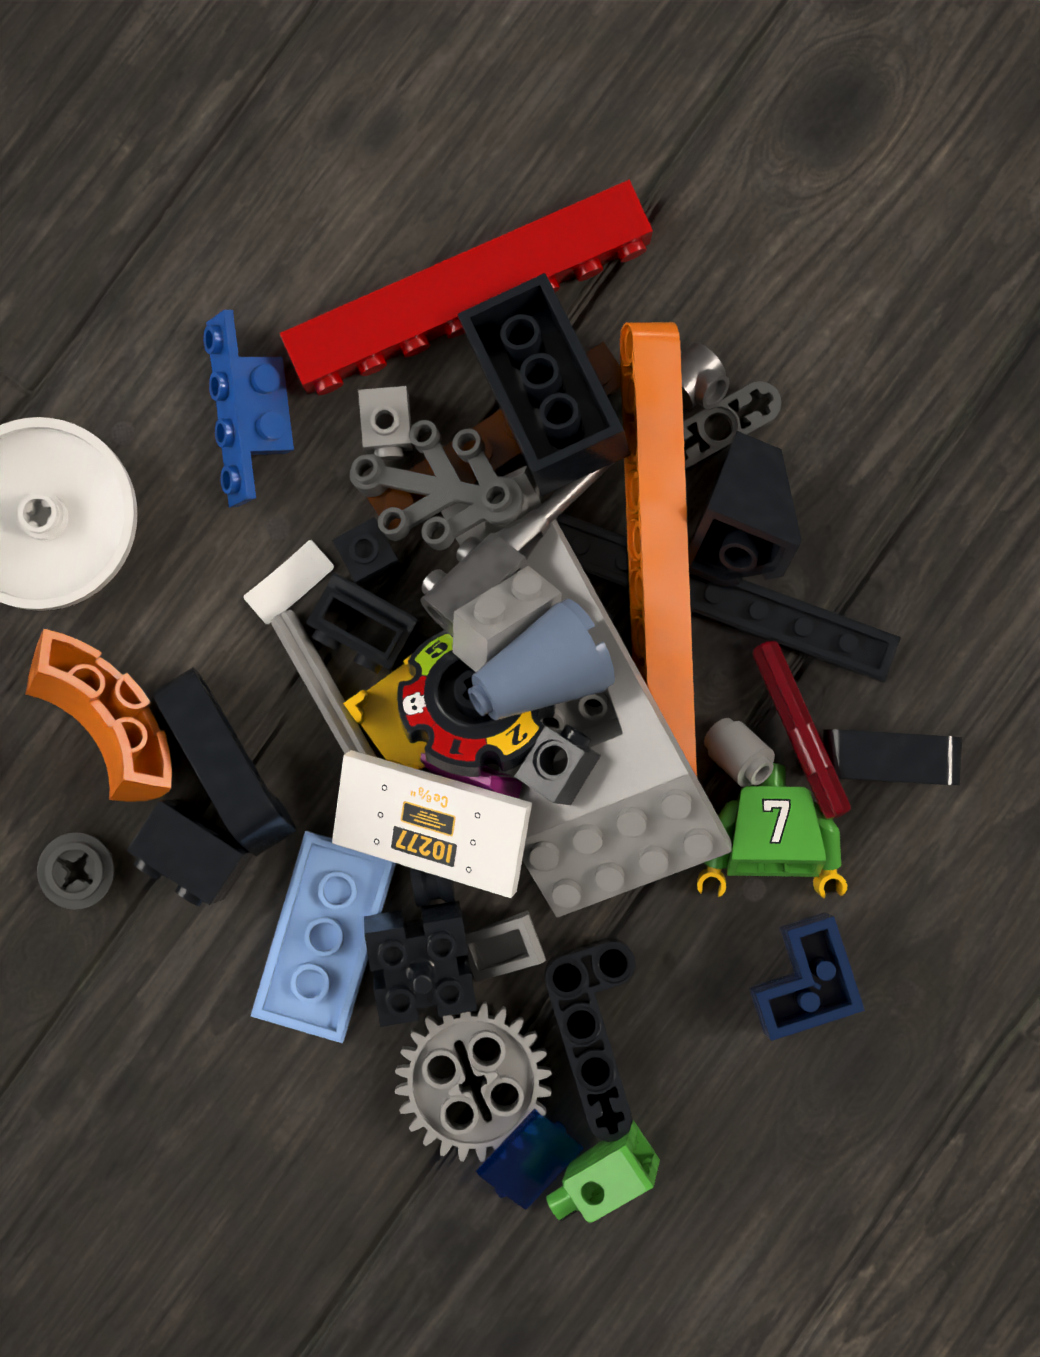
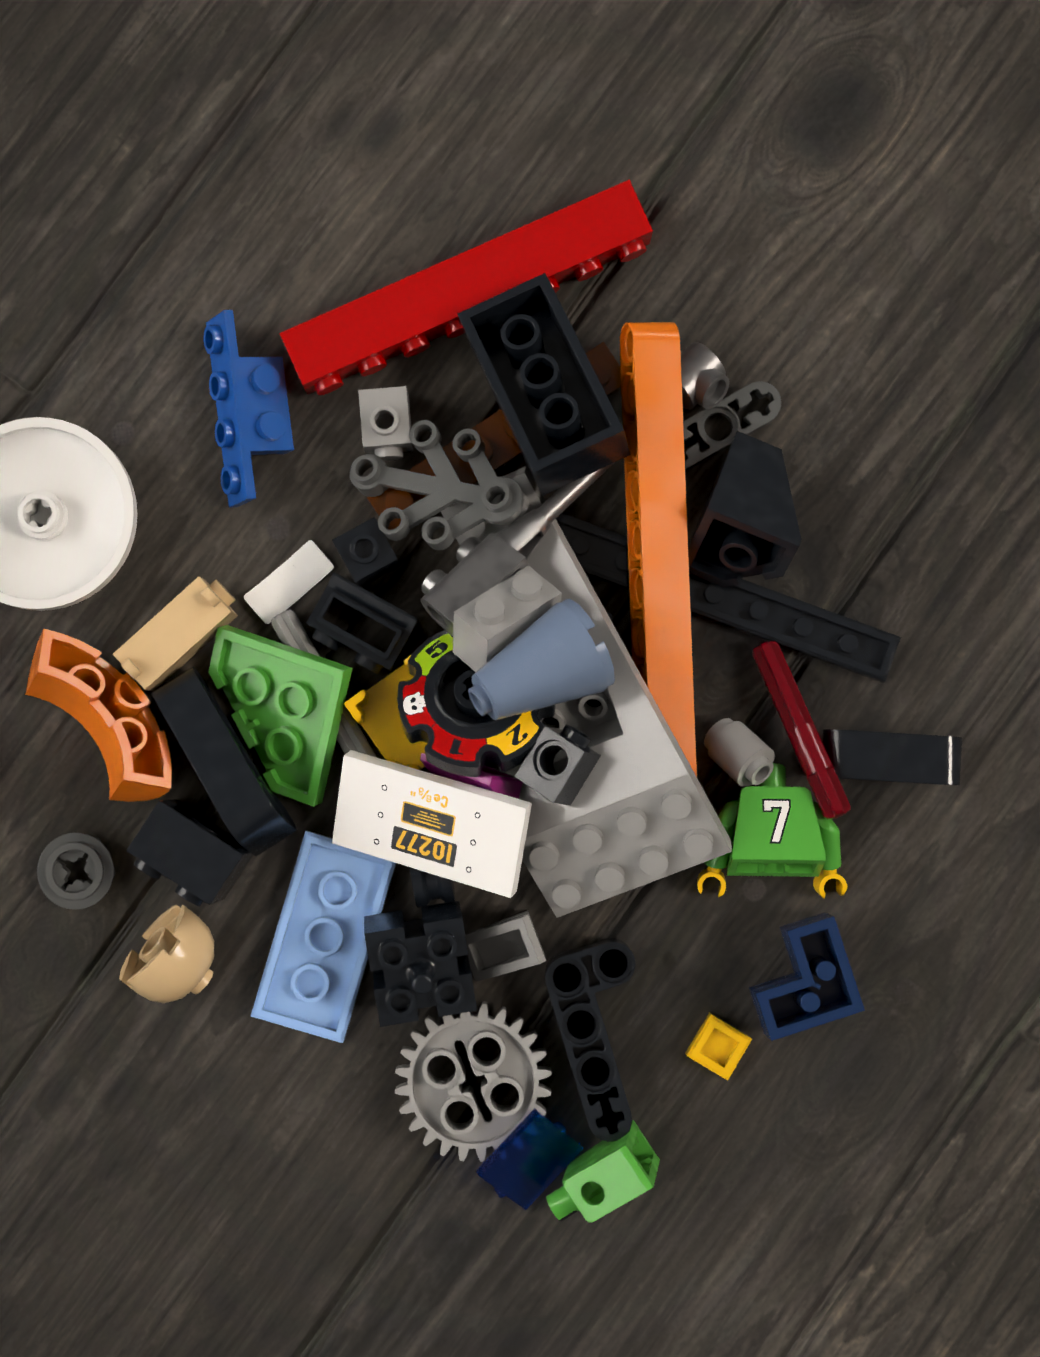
(172, 959): none -> tan cylinder
(176, 633): none -> tan brick
(284, 707): none -> bright green plate
(718, 1046): none -> yellow tile

